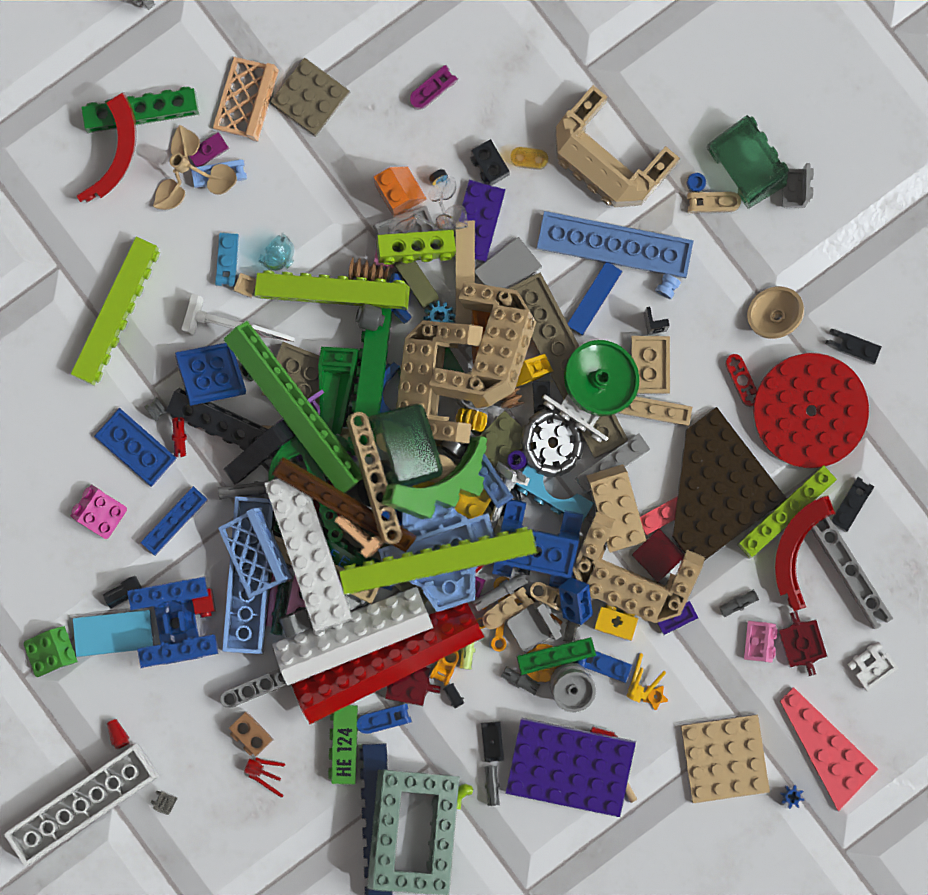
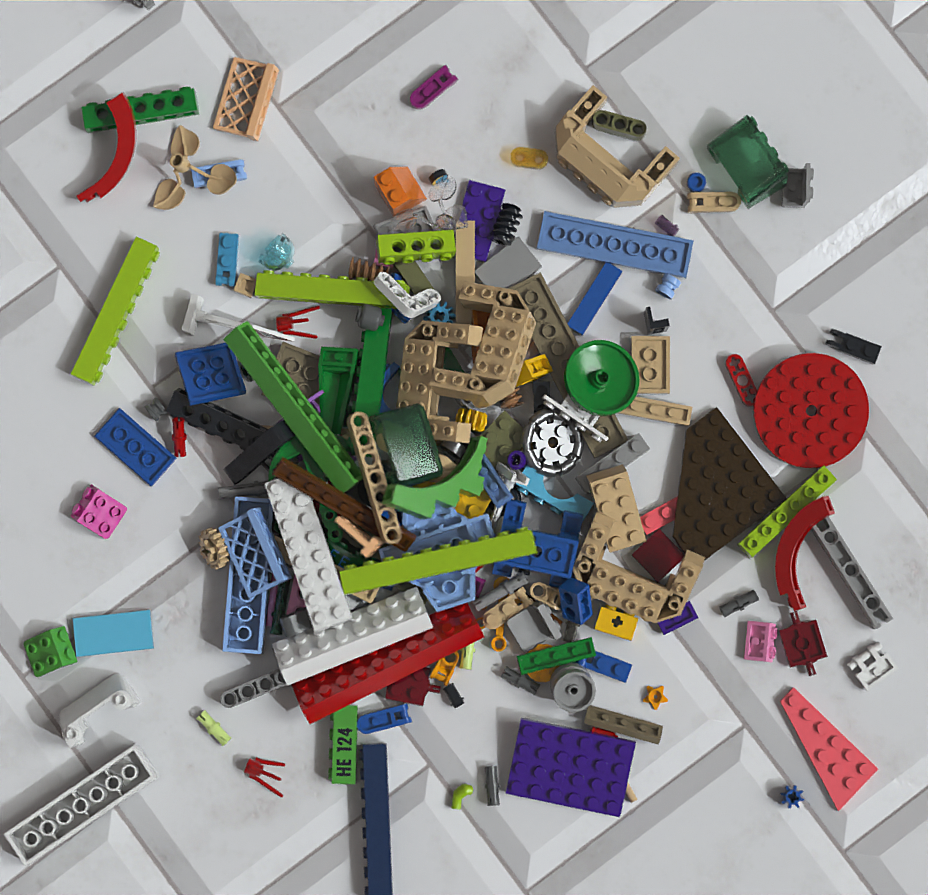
(113, 689): none -> white windscreen
(117, 734): red cone -> none
(119, 594): black piece -> none
(164, 802): clear smoke tile -> none
(172, 602): blue piece -> none
(174, 521): blue plate -> none
(204, 605): red brick -> none
(209, 150): magenta plate -> none
(213, 548): none -> tan gear
(213, 728): none -> yellowish green pin
(254, 730): medium nougat brick -> none
(286, 323): none -> red plant
(310, 96): dark tan plate -> none
(385, 829): sand green brick -> none
(404, 301): none -> white beam
(492, 741): black hinge -> none
(493, 161): black brick -> none
(505, 223): none -> black piece
(612, 118): none -> olive beam
(623, 724): none -> dark tan plate
(635, 690): yellow plant -> none
(667, 226): none -> clear purple pin
(725, 759): tan plate -> none
(772, 304): tan dish -> none
(851, 504): black plate -> none

